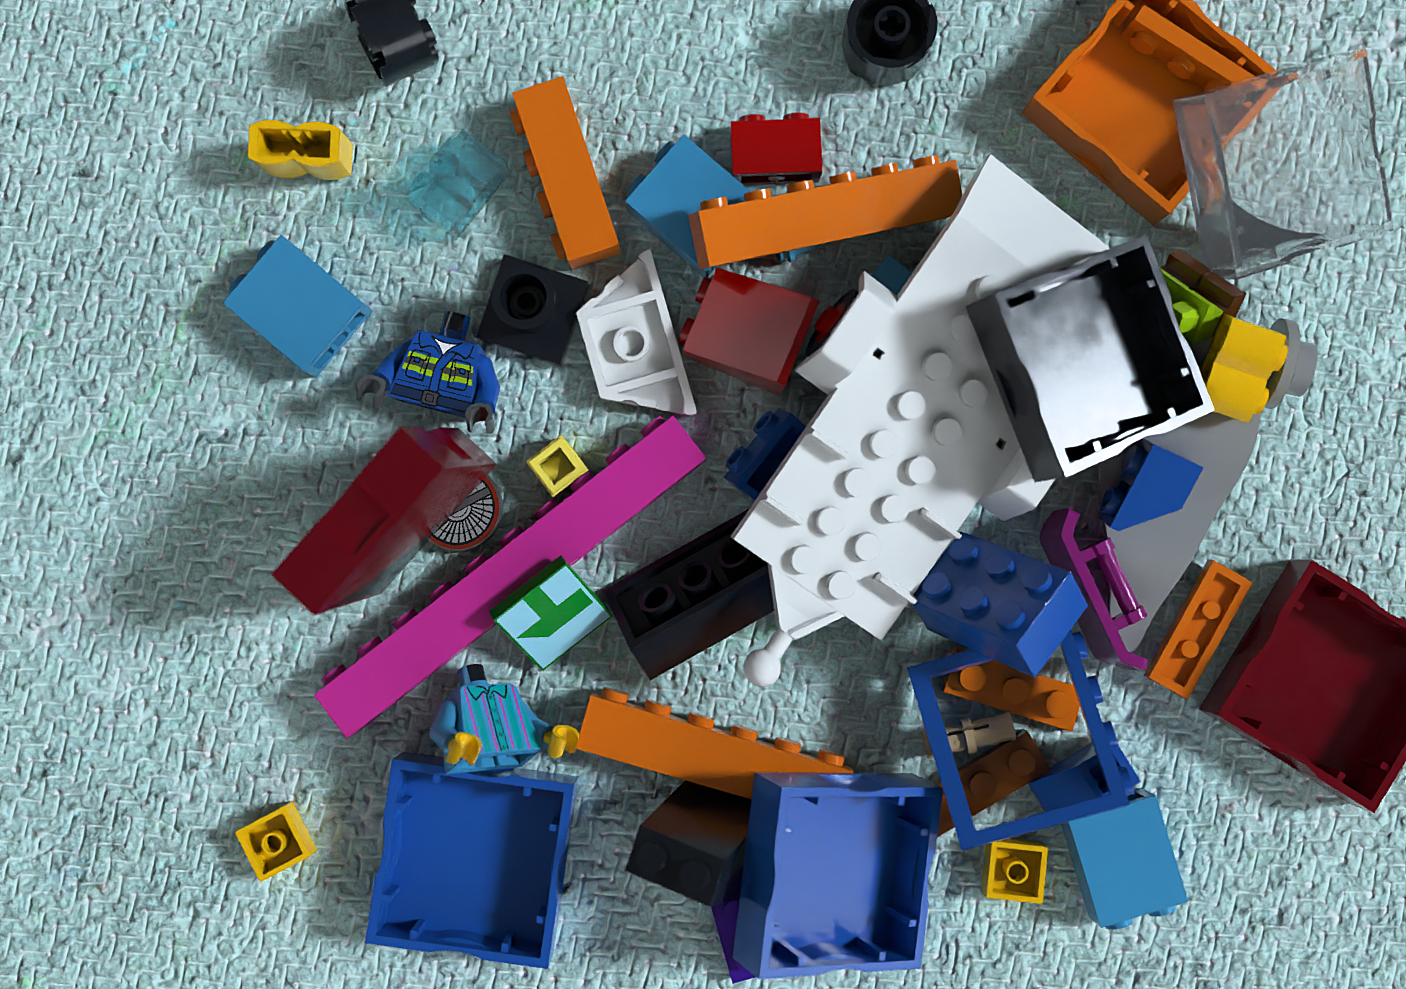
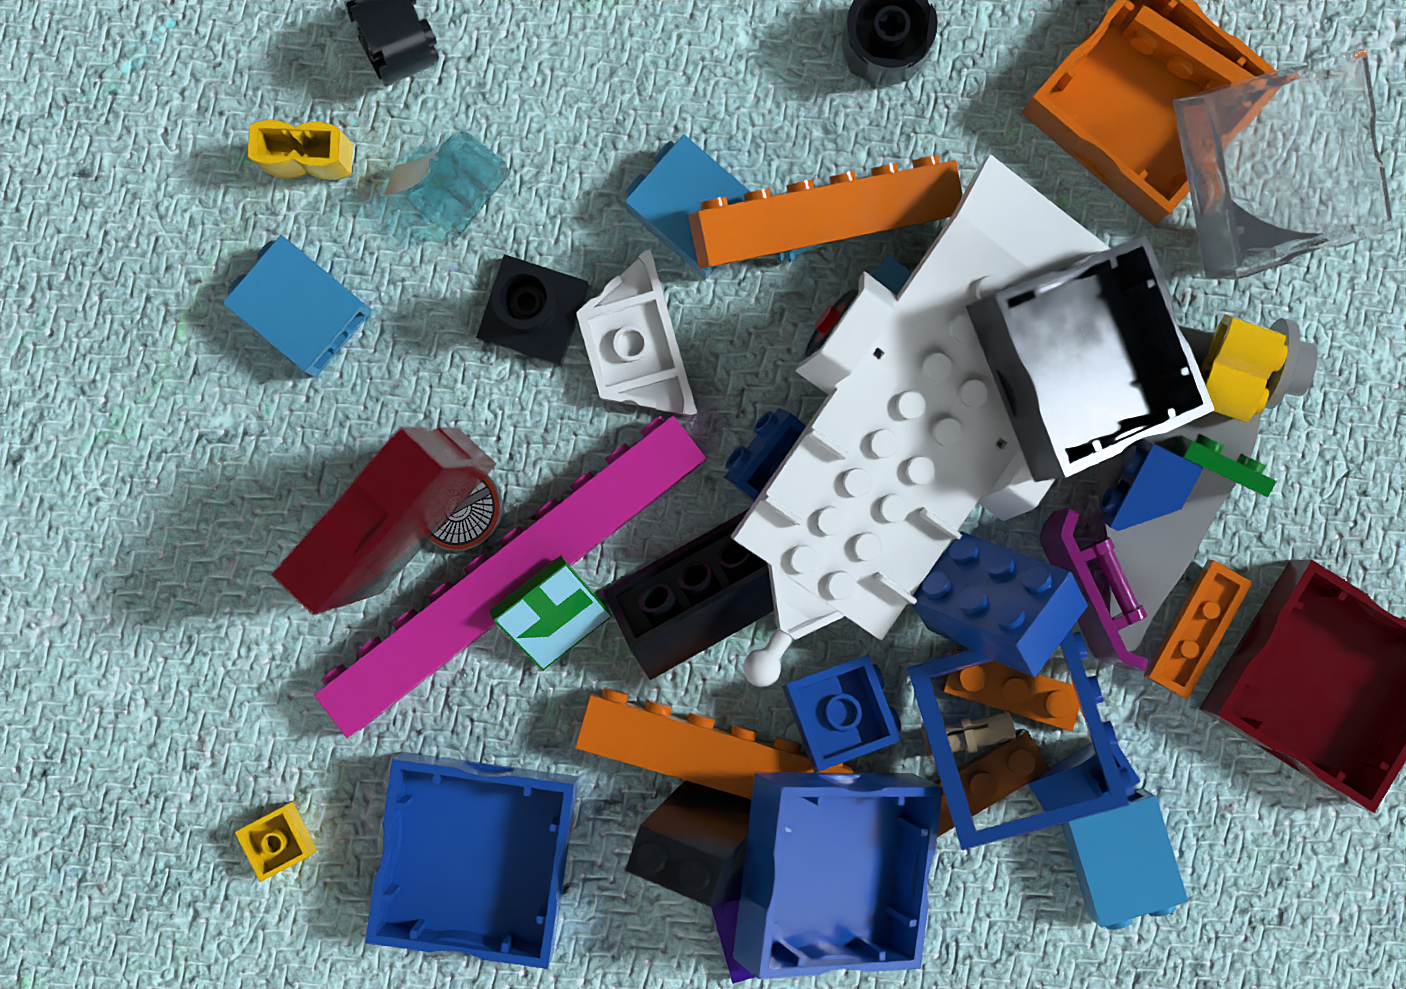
(409, 174): none -> white sticker
(438, 374): torso -> none
(493, 727): torso -> none
(557, 466): light yellow slope -> none
(566, 173): orange brick -> none
(748, 329): red slope -> none
(776, 149): red brick -> none
(842, 713): none -> blue plate
(1015, 870): yellow piece -> none
(1198, 296): hips -> none
(1242, 471): none -> green plate

